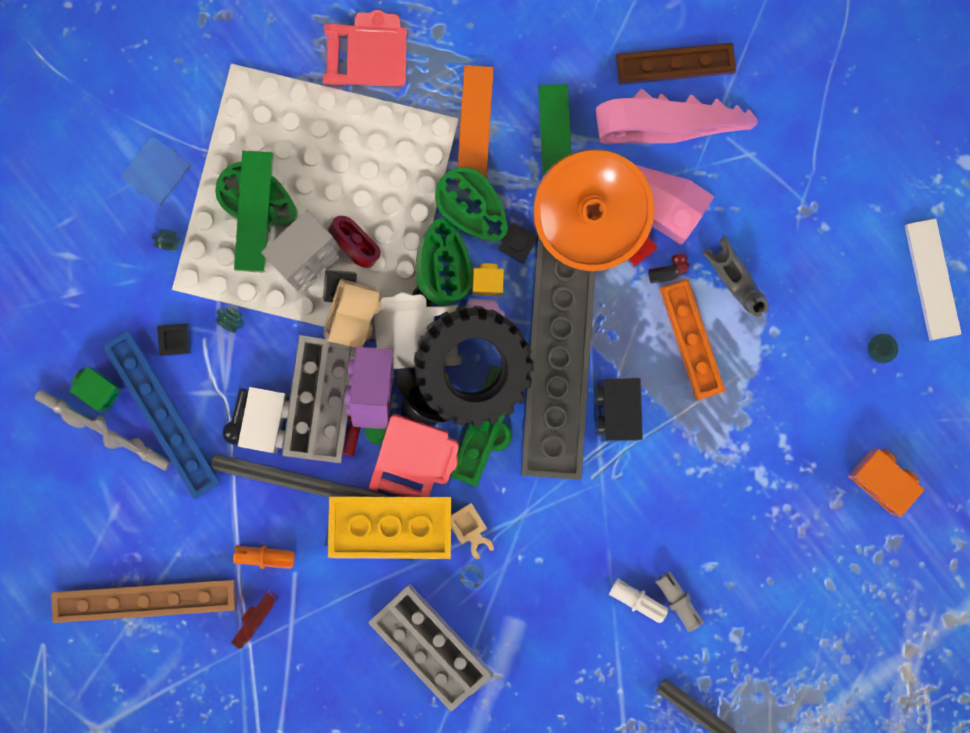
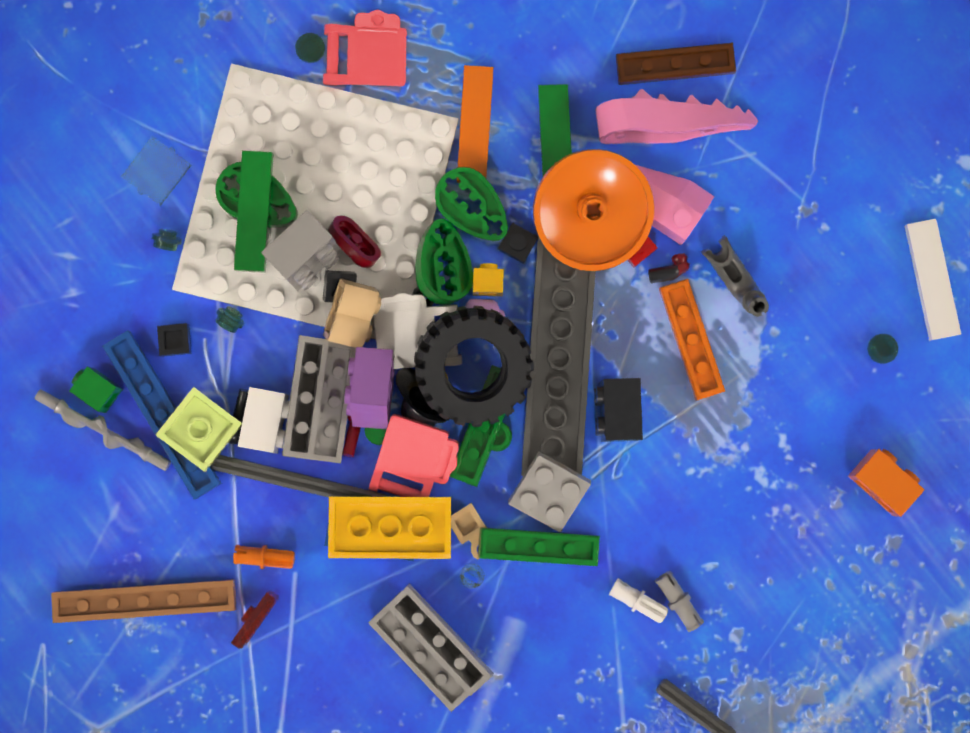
(199, 429): none -> yellowish green plate
(310, 48): none -> clear green plate
(538, 546): none -> green tile
(549, 492): none -> light grey plate

